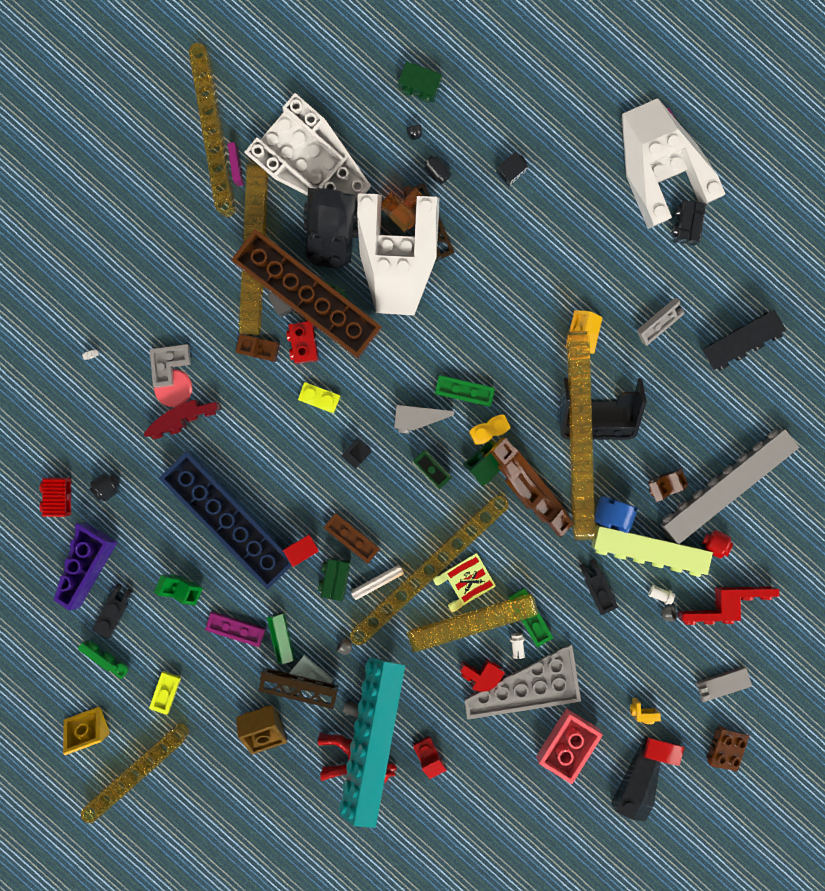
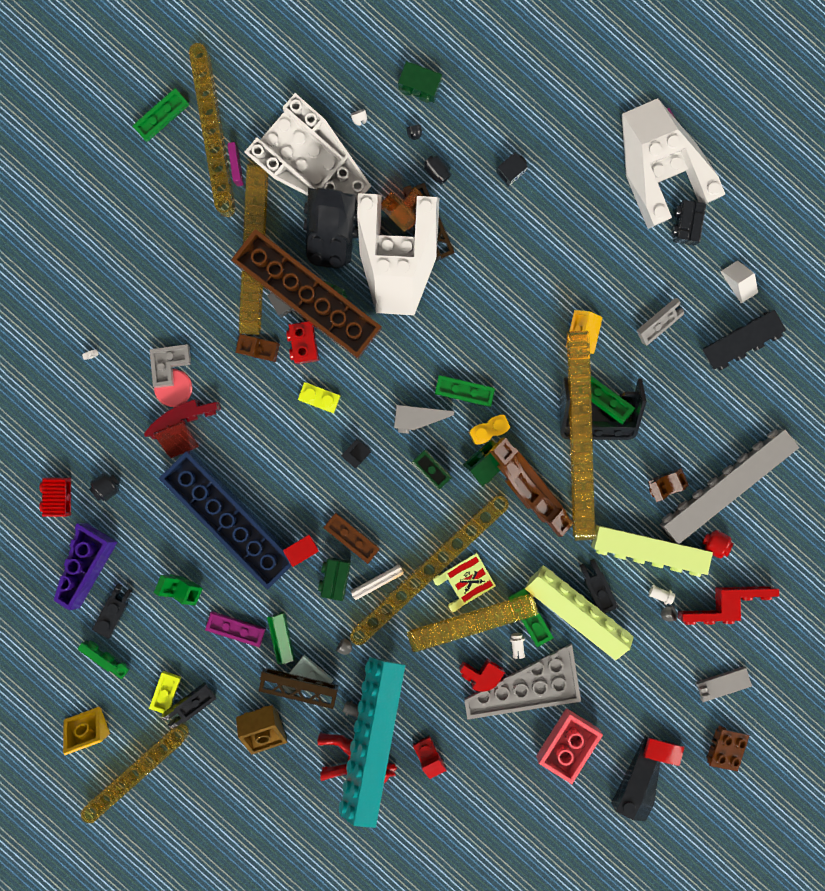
(161, 115): none -> green plate
(176, 439): none -> clear red piece
(189, 705): none -> black hinge
(359, 116): none -> white hinge
(579, 613): none -> yellowish green brick
(610, 401): none -> green plate
(615, 514): blue brick -> none
(646, 715): yellow bracket -> none
(741, 281): none -> white slope

